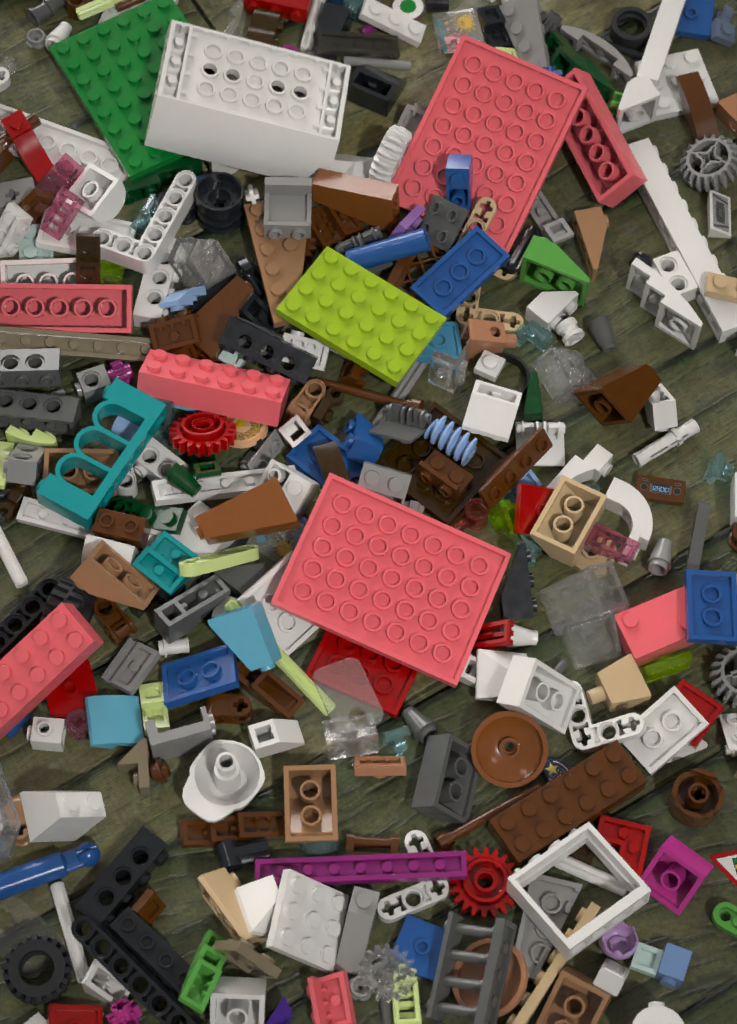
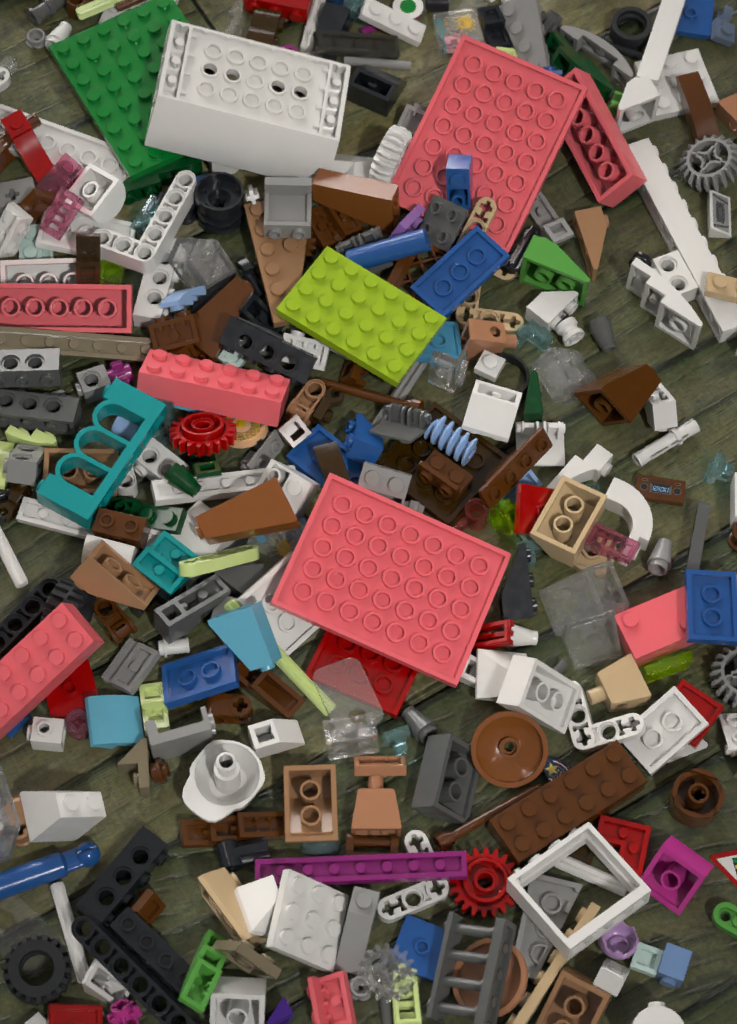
(376, 811): none -> nougat torso

